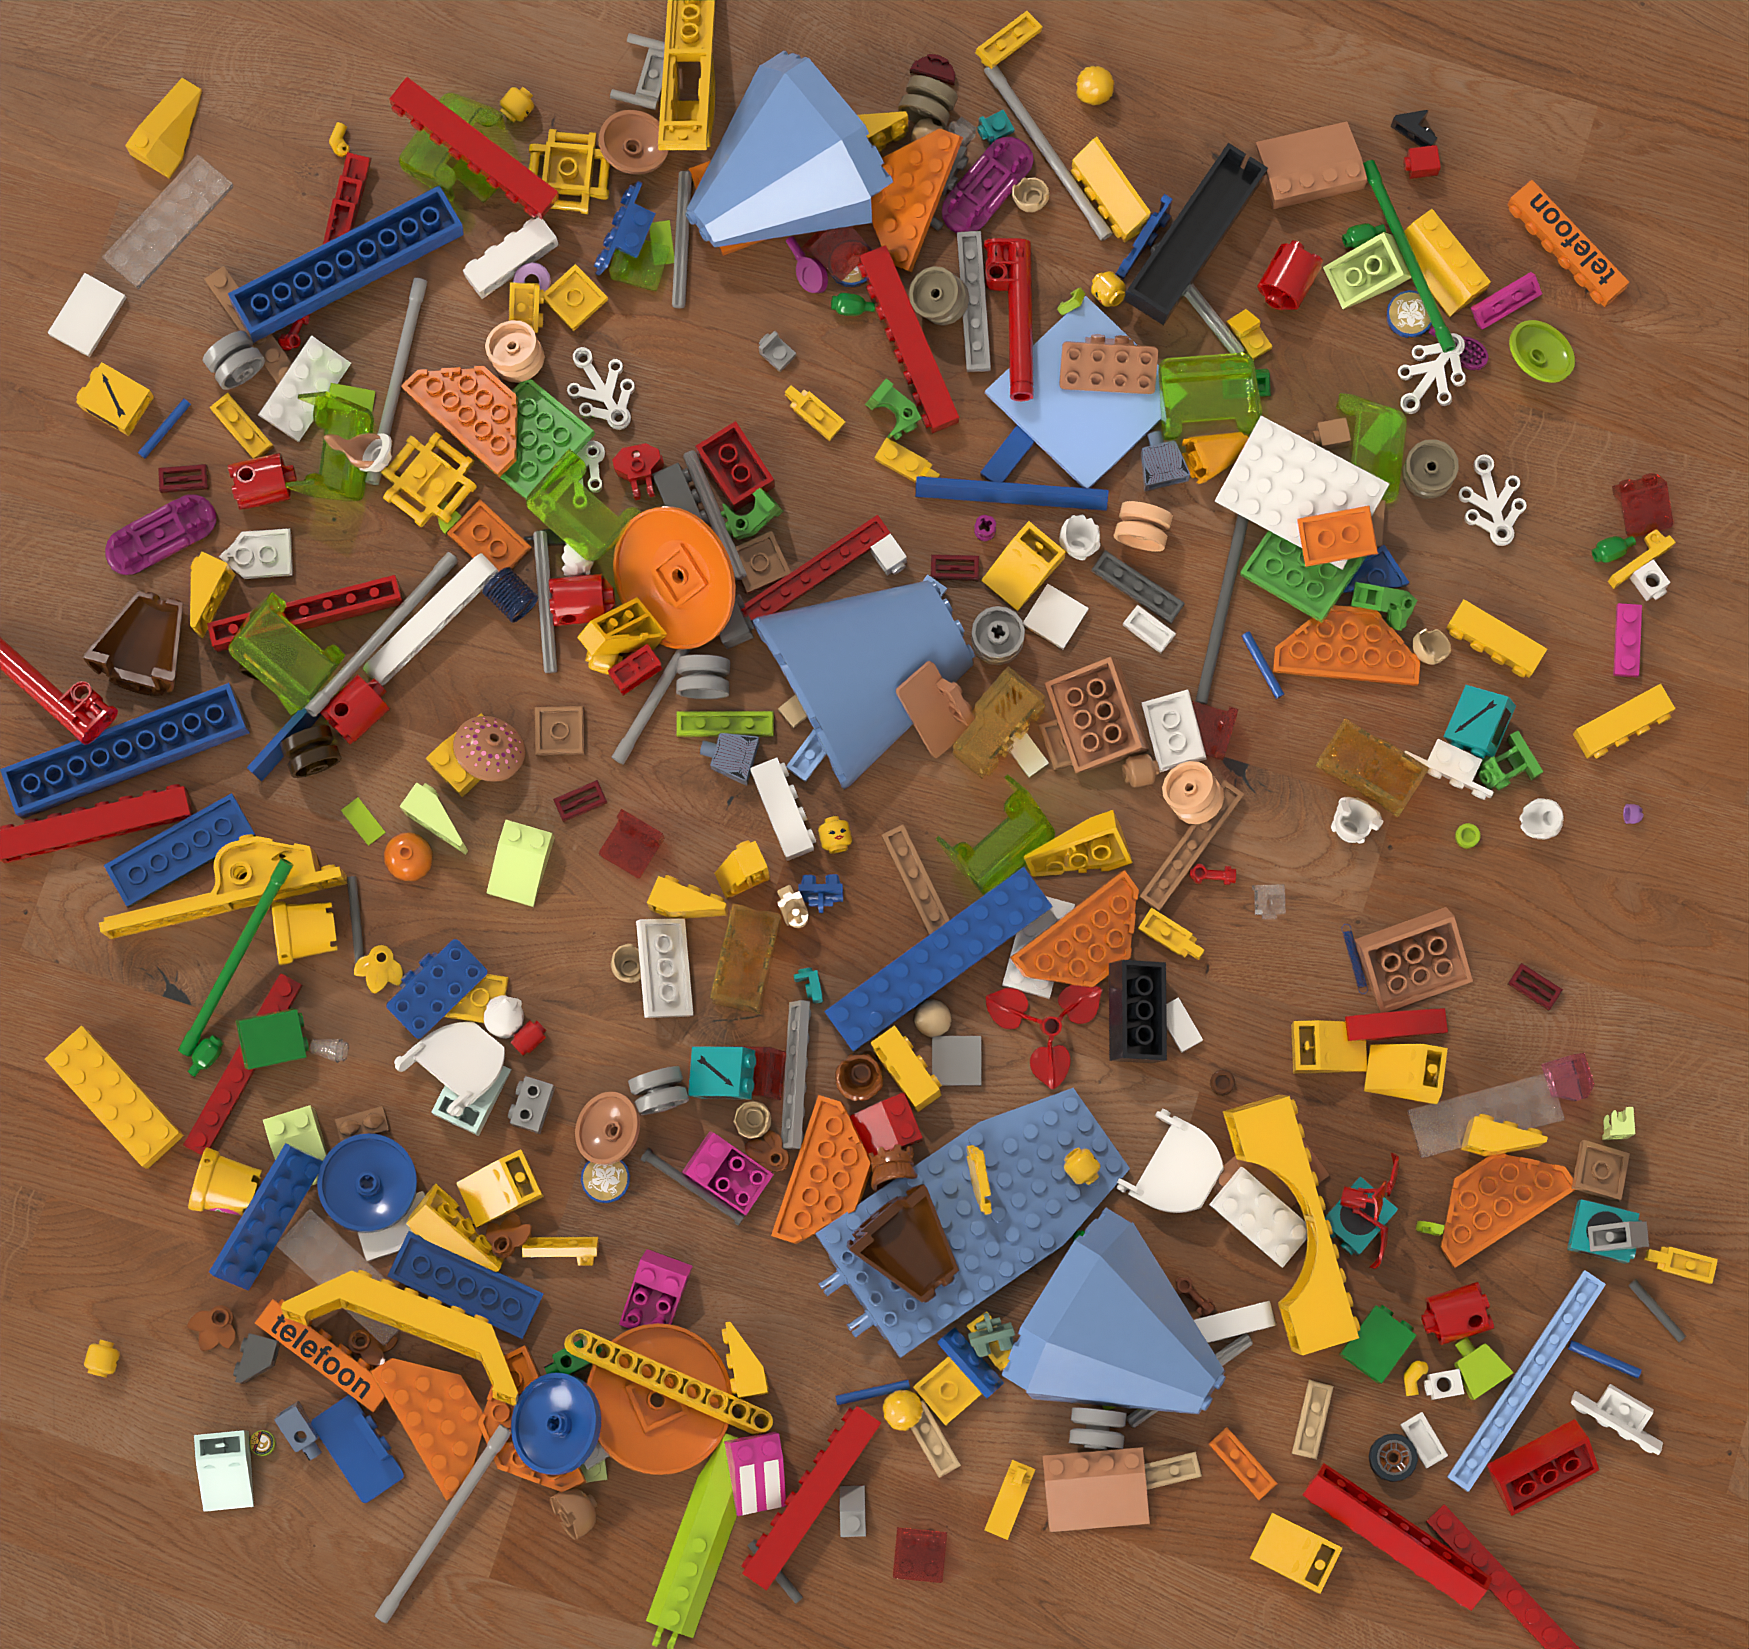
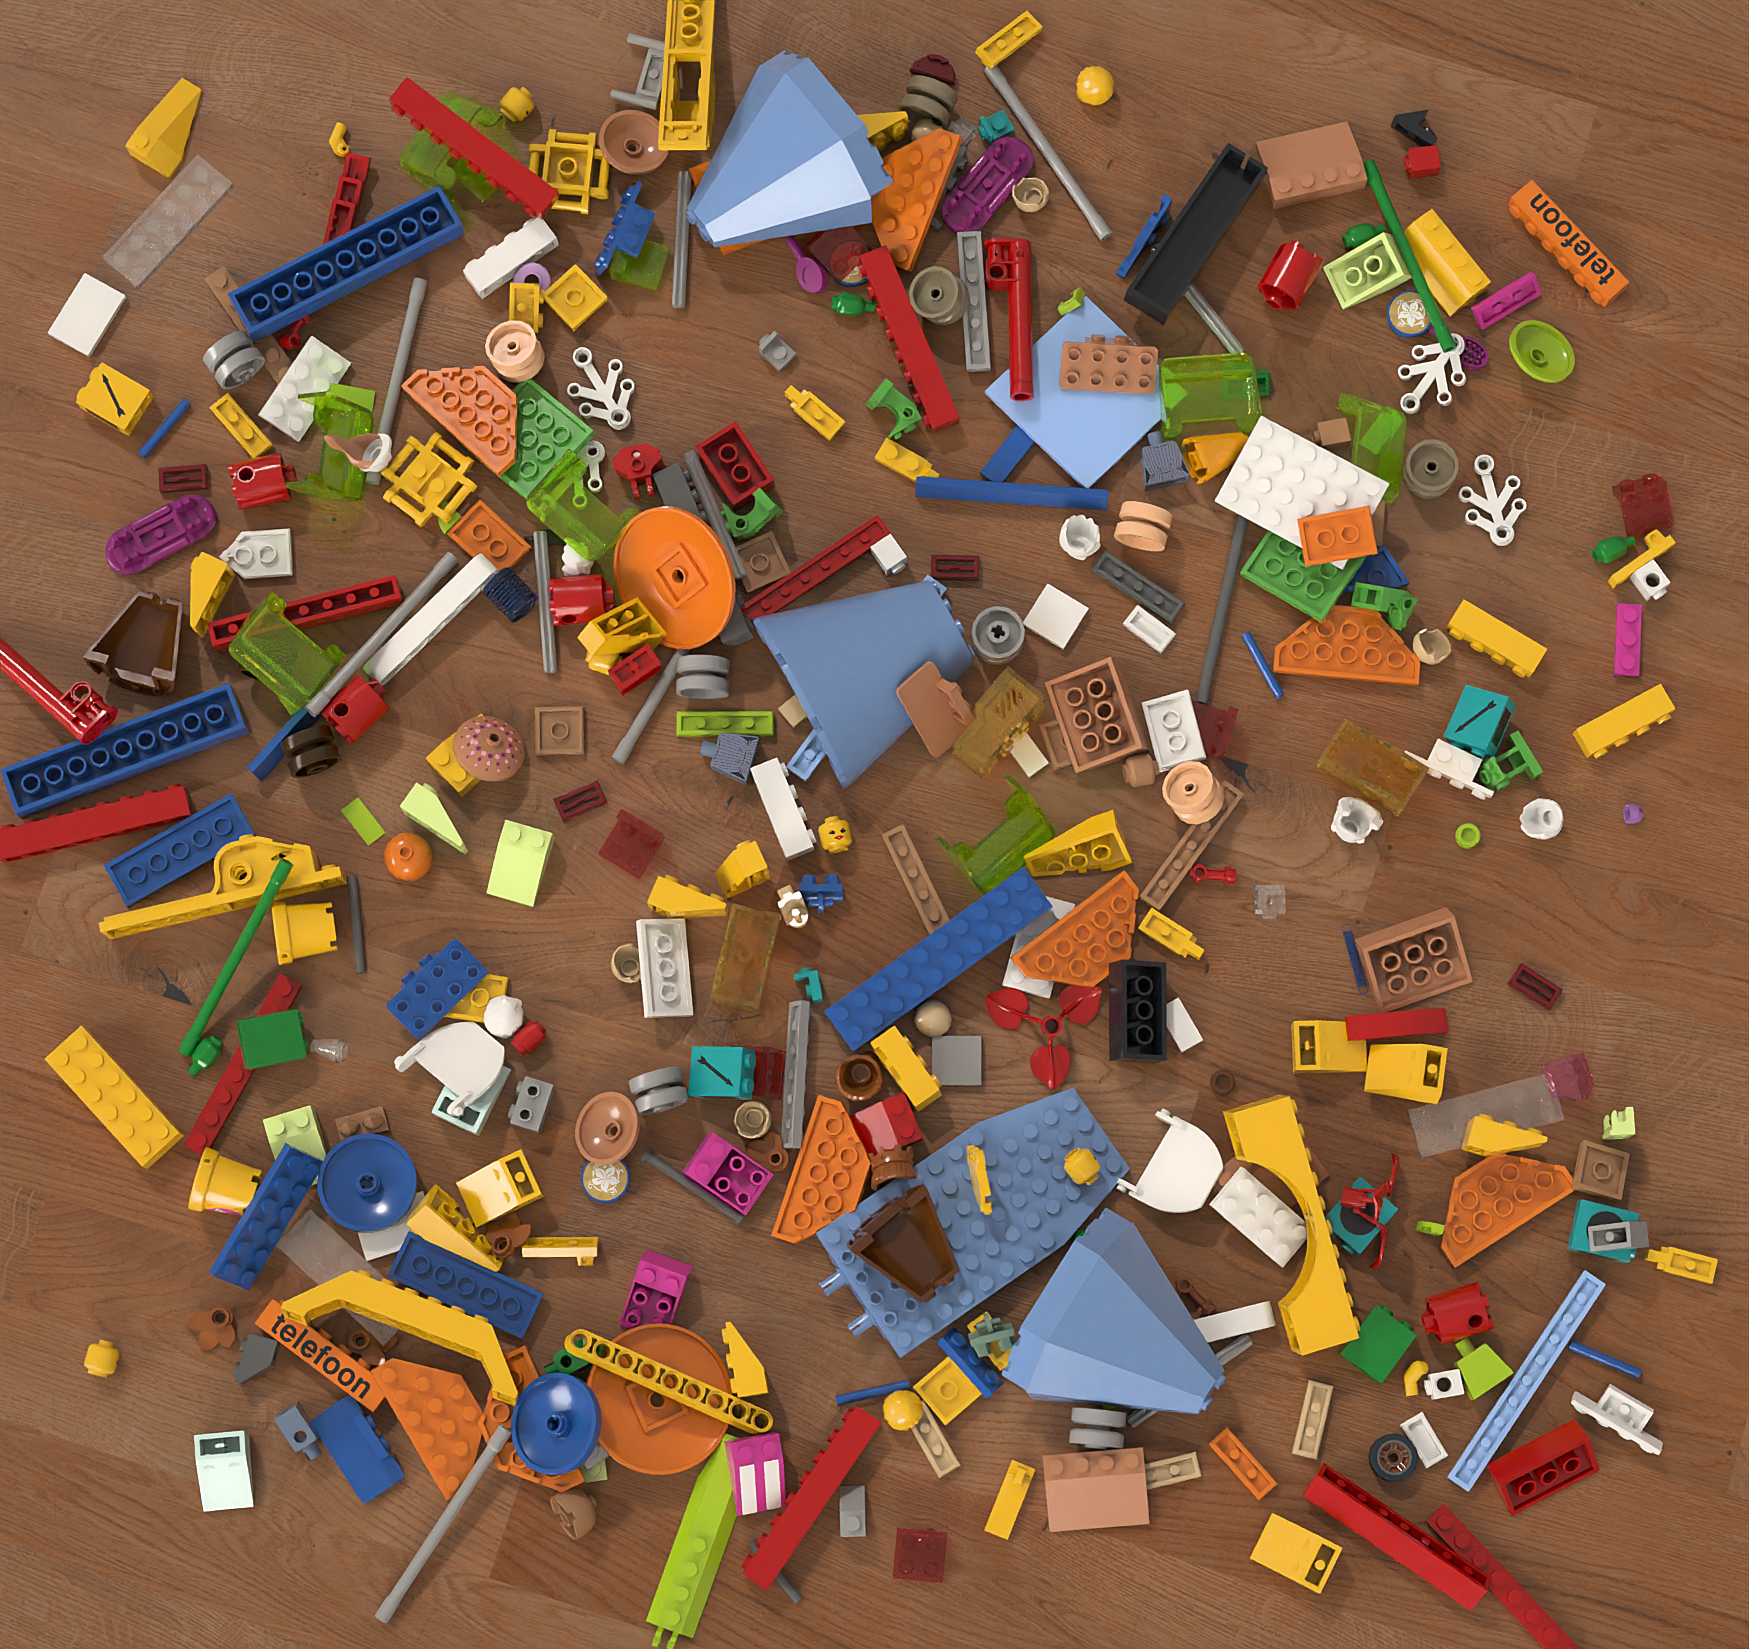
(262, 1442): tile -> none
(378, 972): yellow plate -> none
(661, 233): lime sticker -> none
(989, 522): magenta bush -> none
(1023, 566): yellow slope -> none
(1108, 289): yellow head -> none
(1110, 190): yellow slope -> none
(1249, 334): yellow slope -> none
(1657, 1310): dark grey bar -> none

